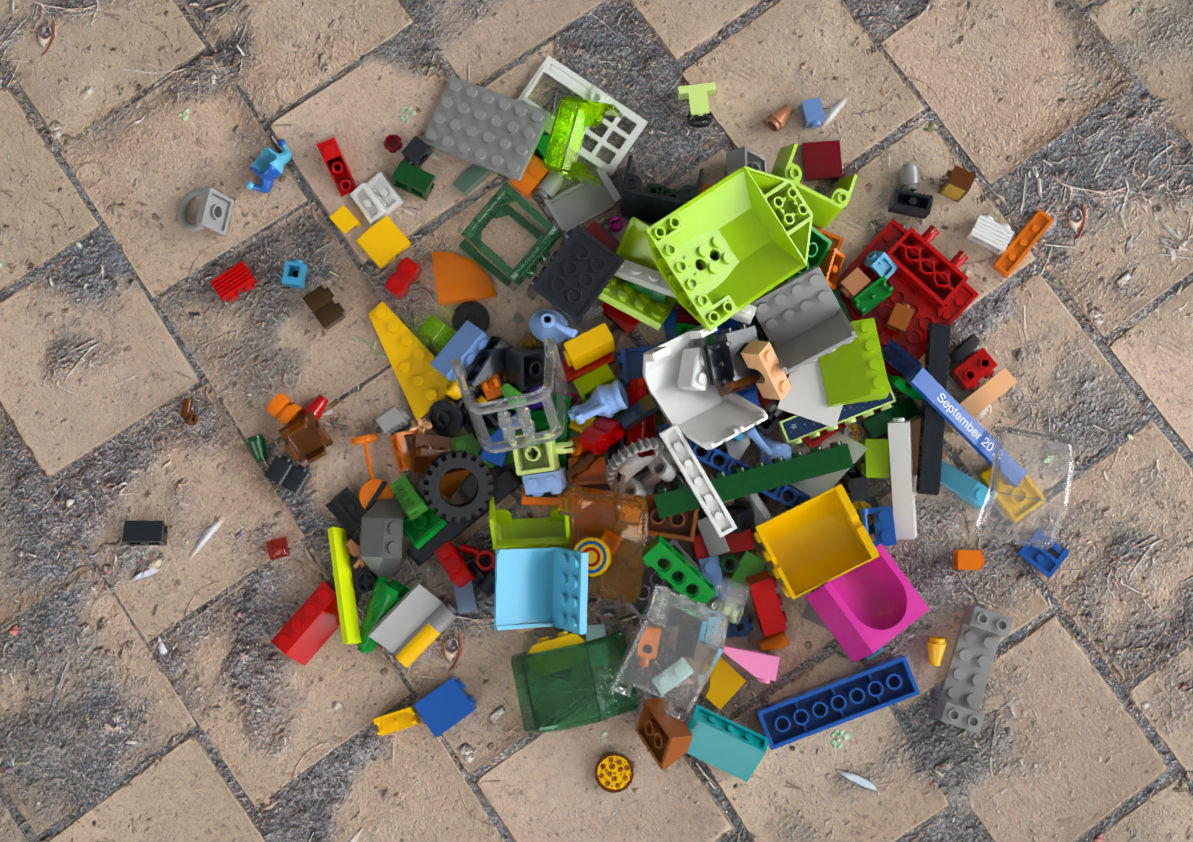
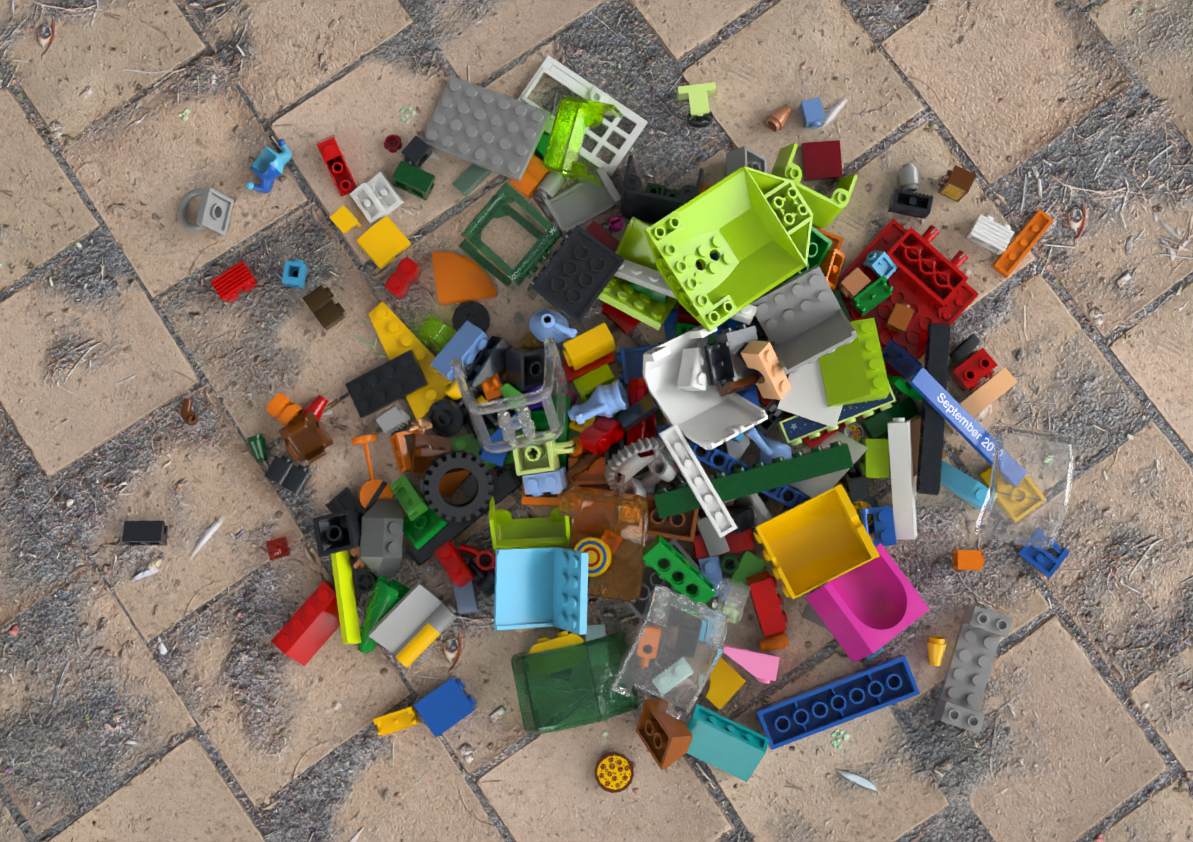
(337, 532): none -> black slope
(386, 384): none -> black plate
(747, 627): dark blue brick -> none

